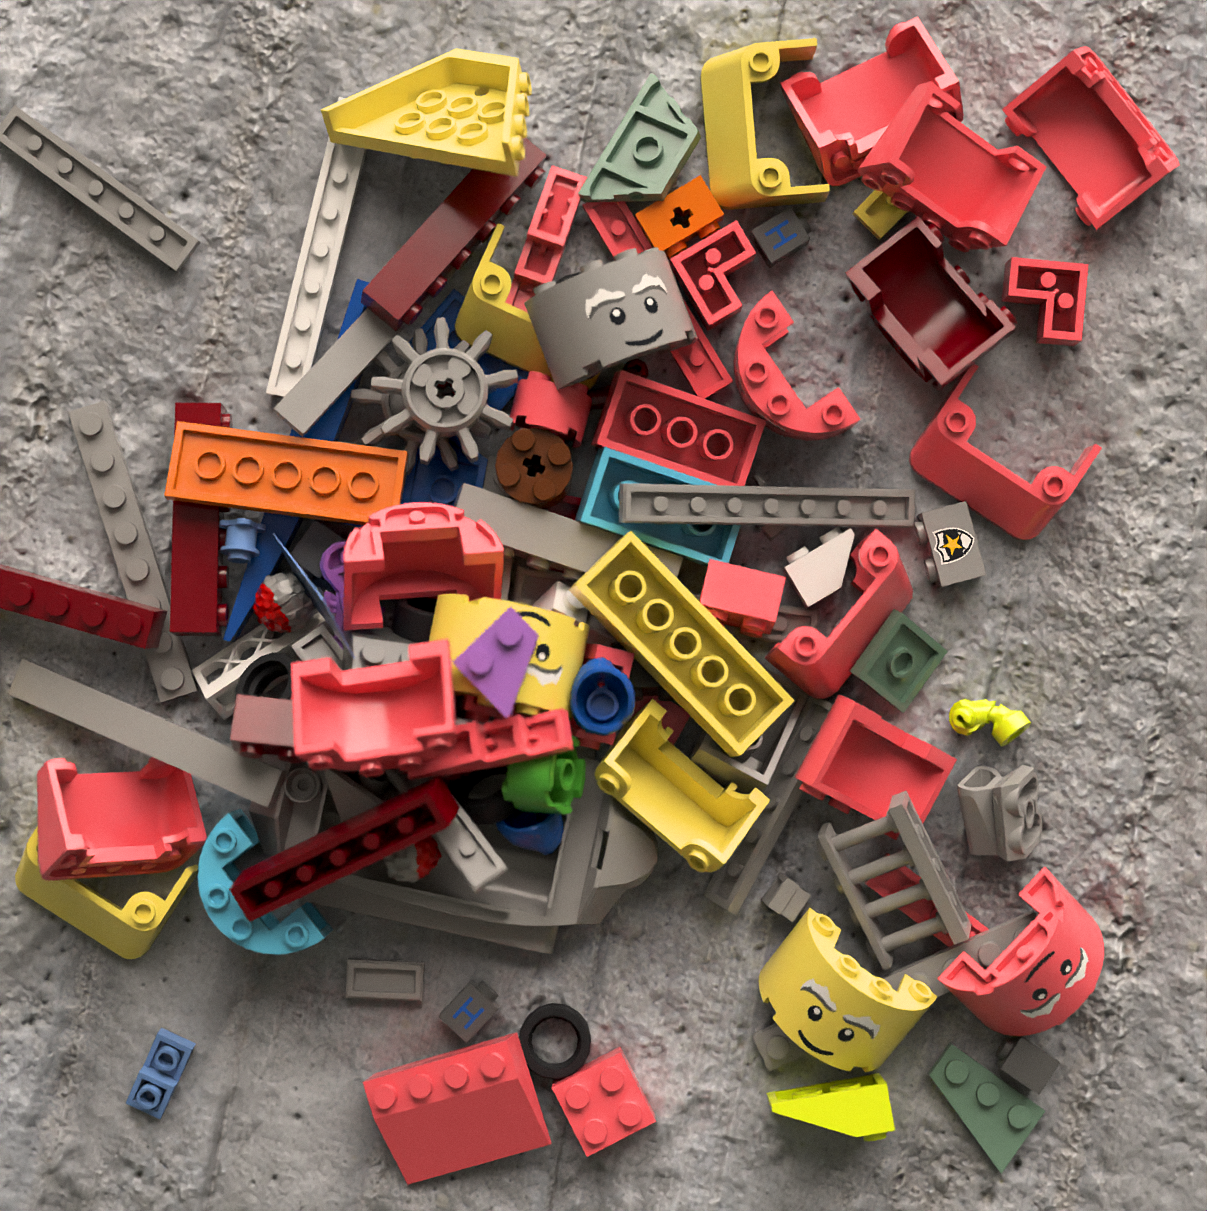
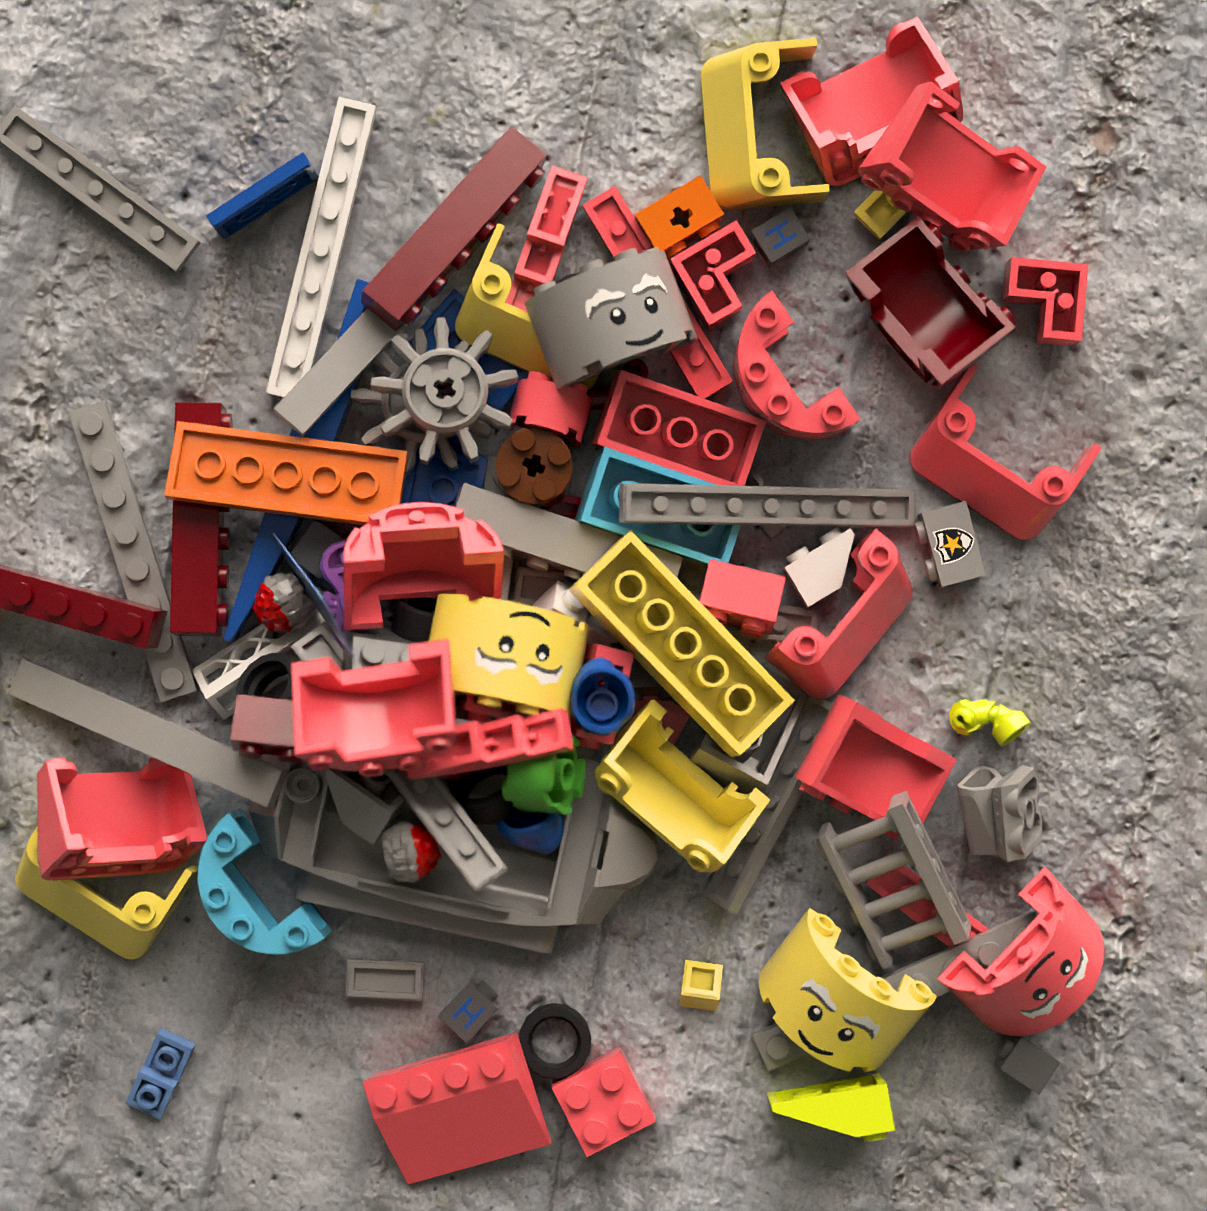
(241, 539): medium blue brick -> none
(262, 196): none -> blue tile
(345, 848): dark red brick -> none
(439, 113): light yellow piece -> none
(500, 660): medium lavender wing -> none
(643, 151): wing -> none
(701, 985): none -> light yellow slope
(787, 898): light grey piece -> none
(898, 661): sand green plate -> none
(986, 1104): sand green wing -> none
(1092, 135): coral windscreen -> none

